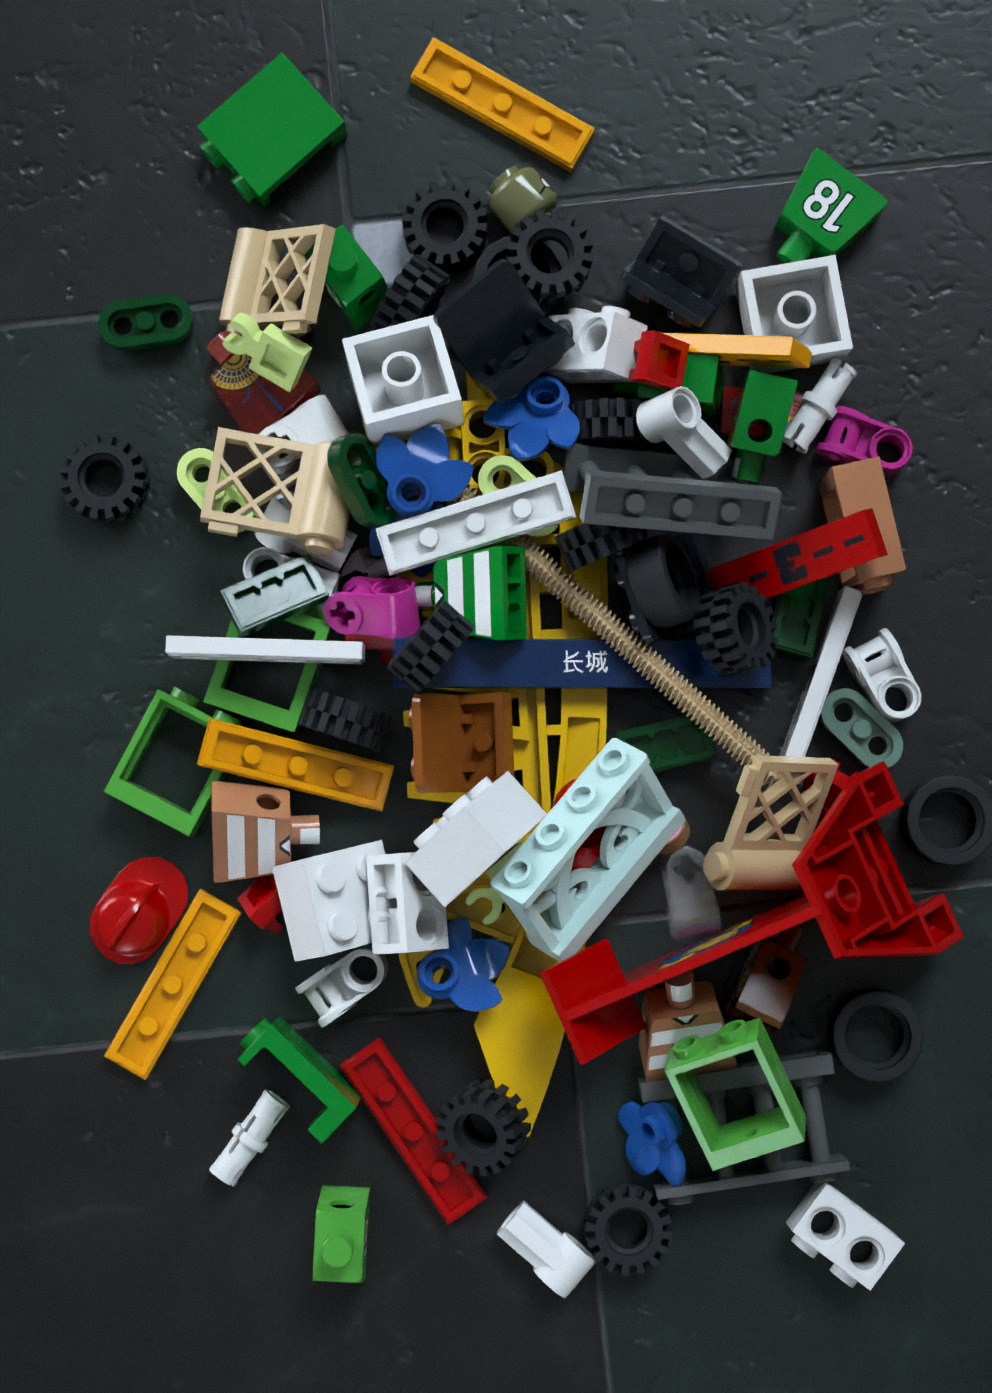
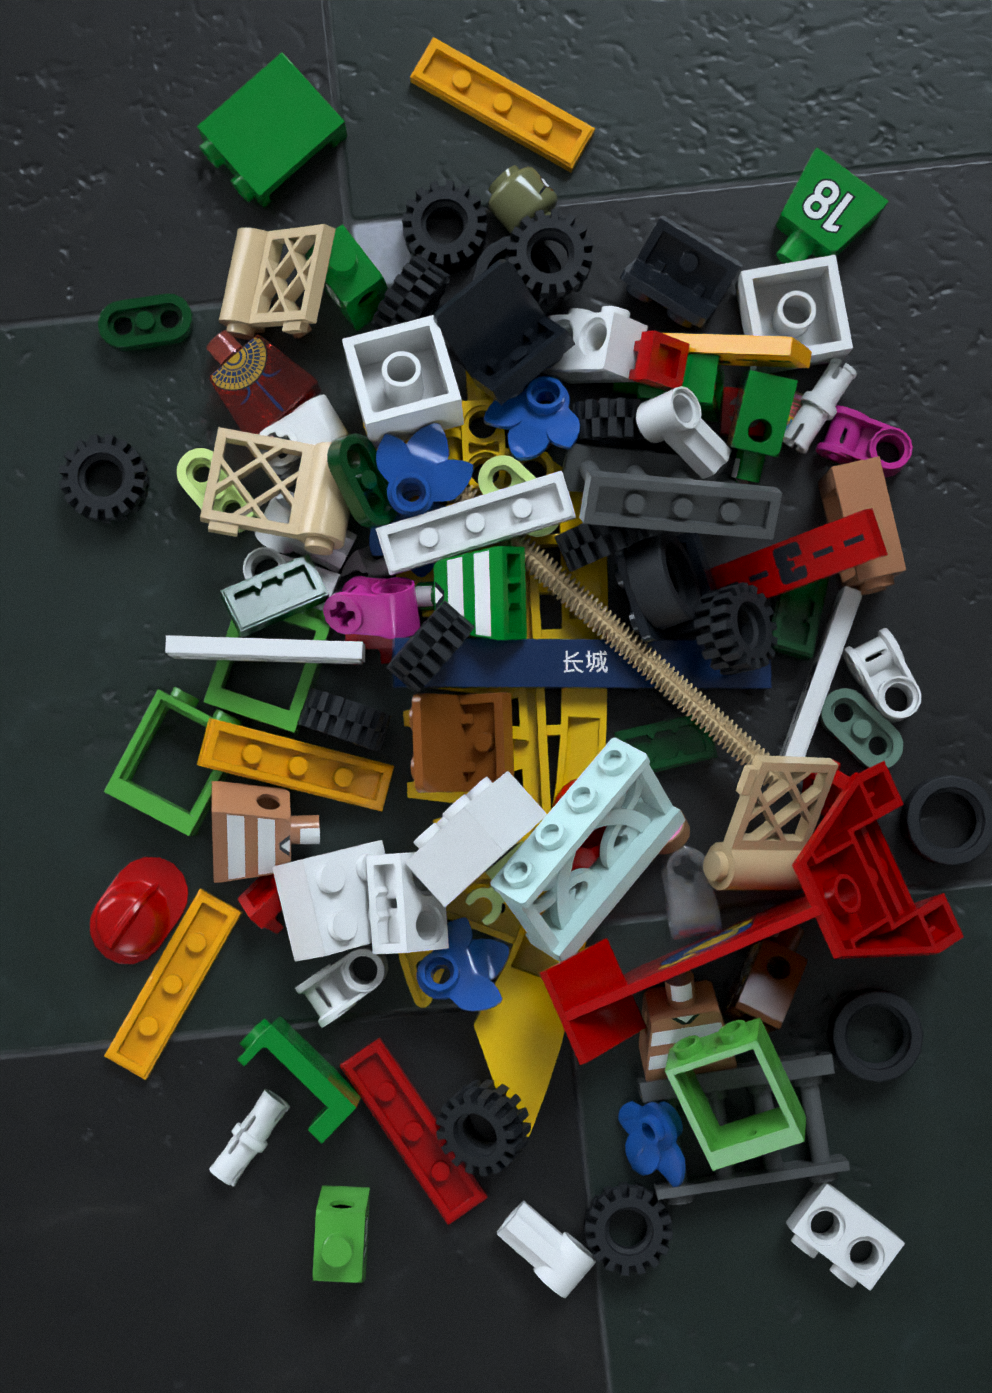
(273, 352): yellowish green plate -> none

